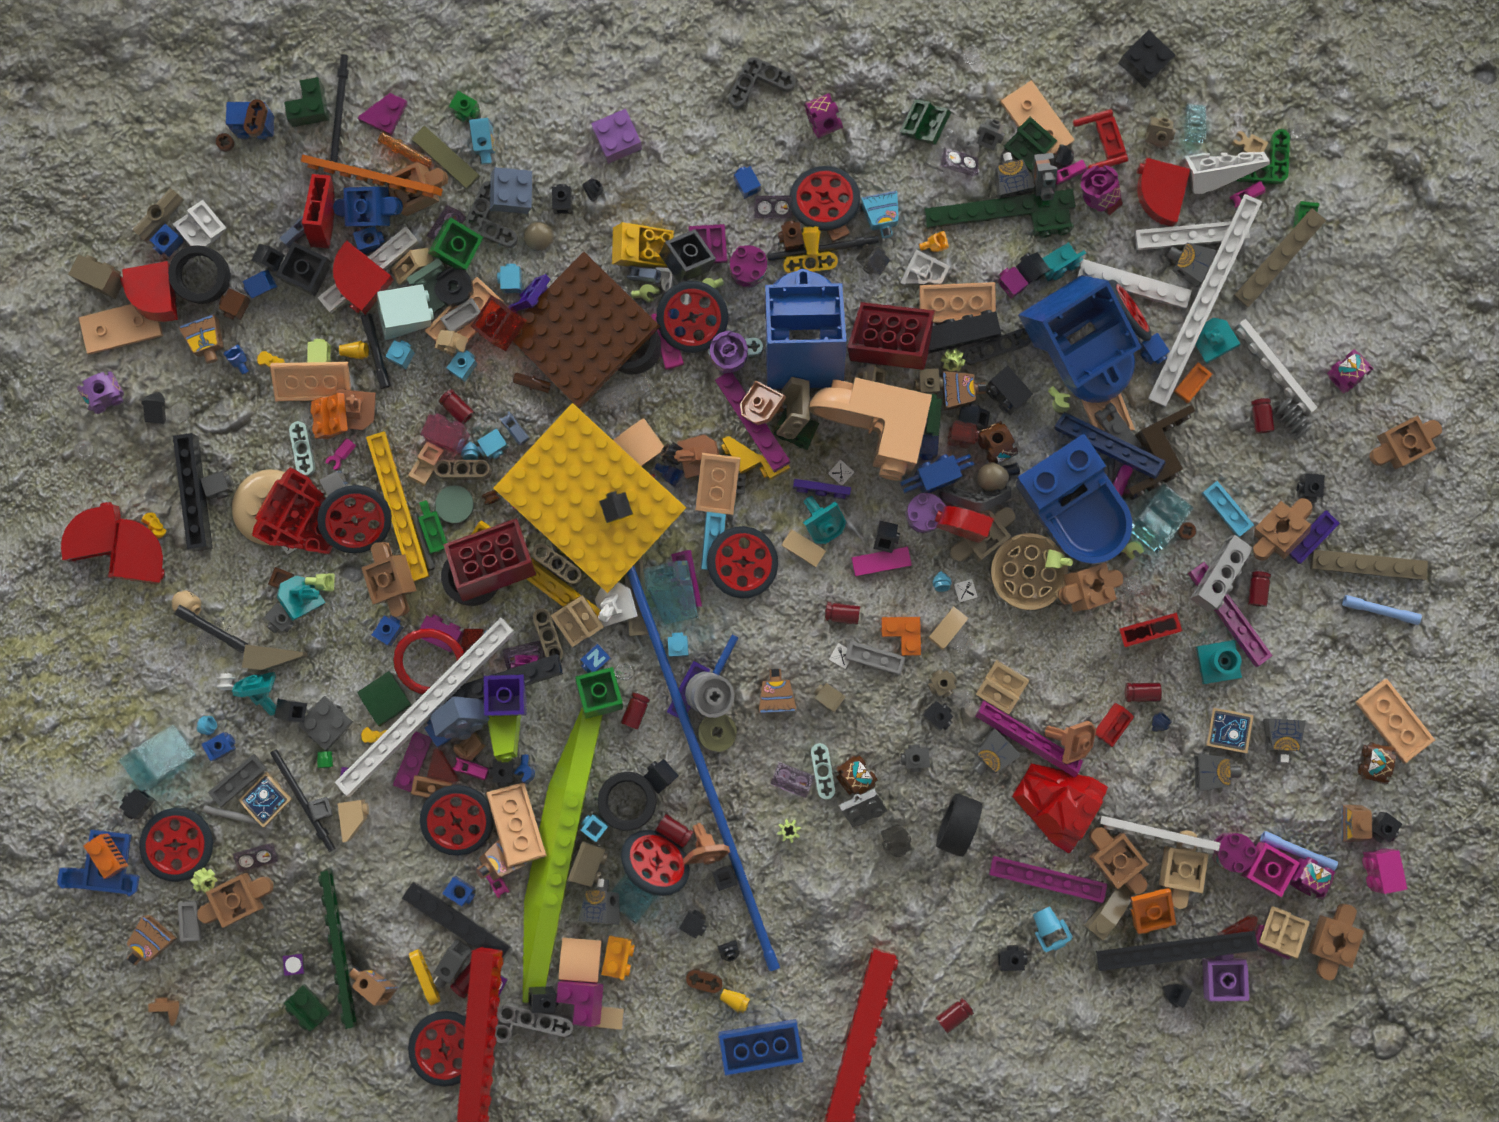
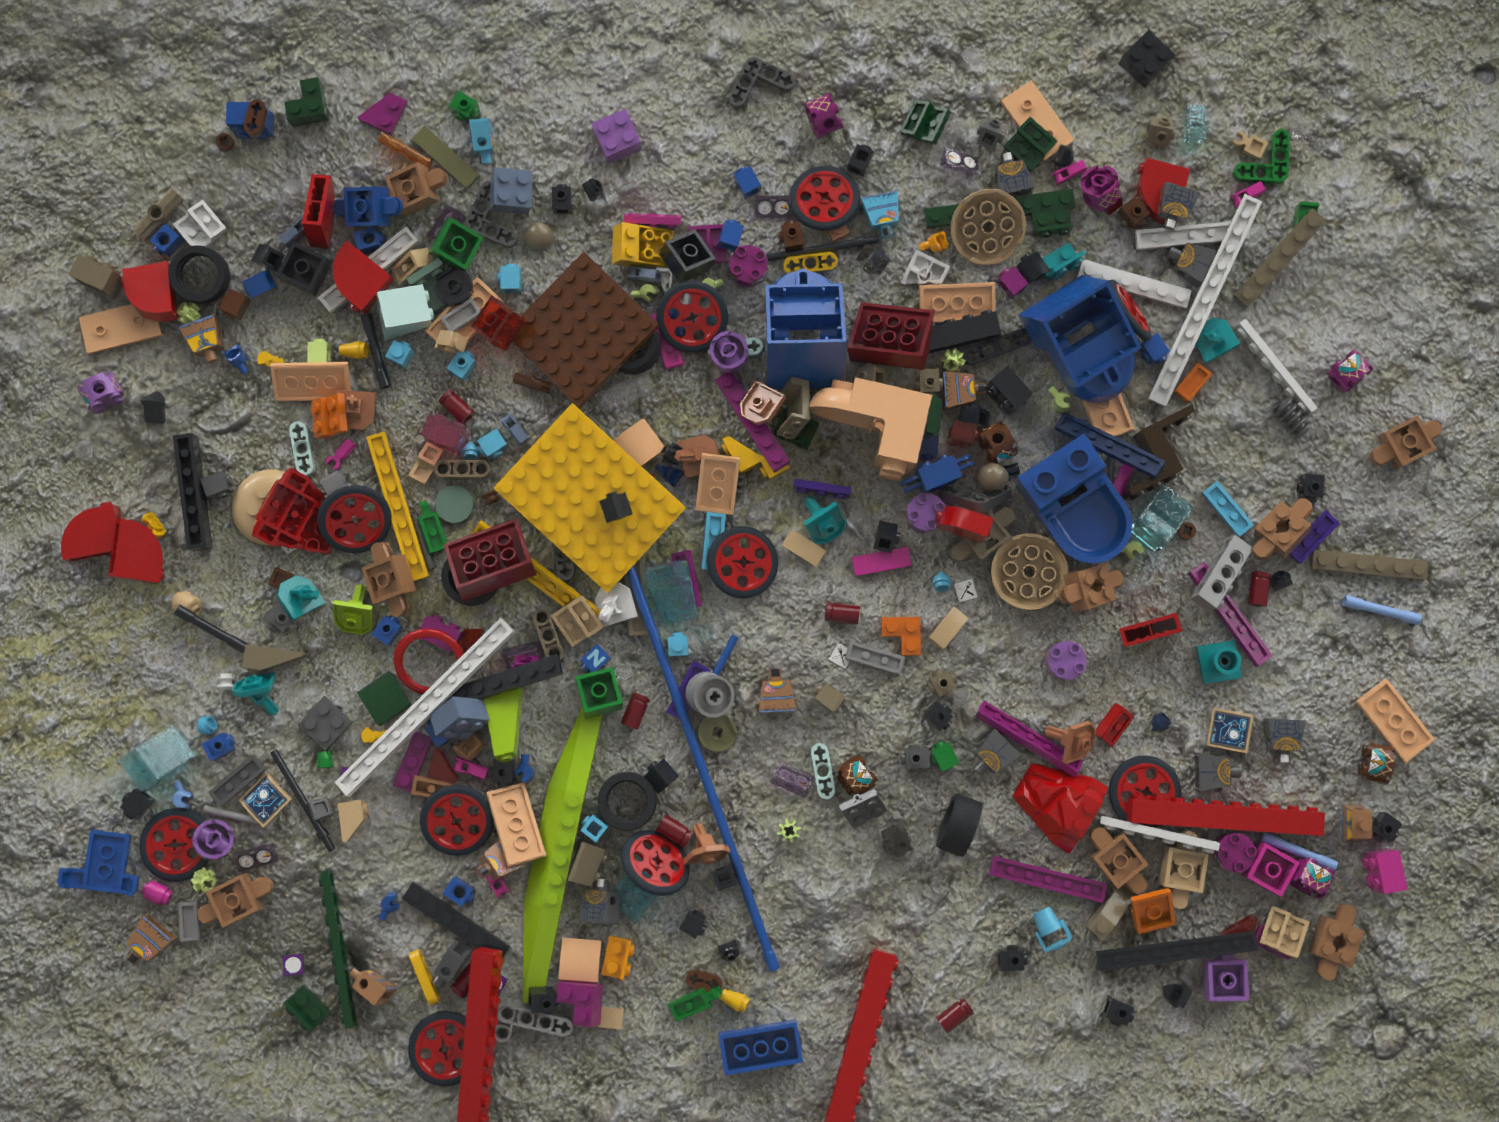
(105, 855): orange brick -> none
(156, 893): none -> dark pink brick
(161, 1004): medium nougat plate -> none
(181, 795): none -> medium blue piece
(188, 312): none -> yellowish green gear
(212, 839): none -> medium lavender brick
(290, 710): black brick -> none
(322, 582): yellowish green piece -> none
(342, 74): black bar -> none
(354, 615): none -> lime piece
(378, 178): orange plate -> none
(387, 905): none -> blue piece
(505, 695): dark purple slope -> none
(530, 295): dark purple wing -> none
(548, 562): dark tan beam -> none
(653, 220): none -> dark pink plate
(693, 1002): none -> green plate
(730, 235): none -> blue brick
(811, 239): yellow cone -> none
(841, 472): white sticker -> none
(856, 166): none -> black brick
(943, 756): none -> green brick
(998, 241): none -> tan brick
(1002, 687): tan slope -> none
(1044, 176): dark grey hips -> none
(1057, 560): yellowish green piece -> none
(1065, 660): none -> medium lavender brick
(1109, 137): red plate -> none
(1117, 426): dark grey plate -> none
(1118, 1012): none -> black brick
(1134, 213): none -> reddish brown brick
(1139, 765): none -> wedge
(1143, 692): dark red piece -> none
(1176, 204): none -> dark grey torso
(1213, 172): white wedge -> none
(1225, 816): none -> red brick
(1262, 416): dark red piece -> none
(1281, 580): none -> black plate

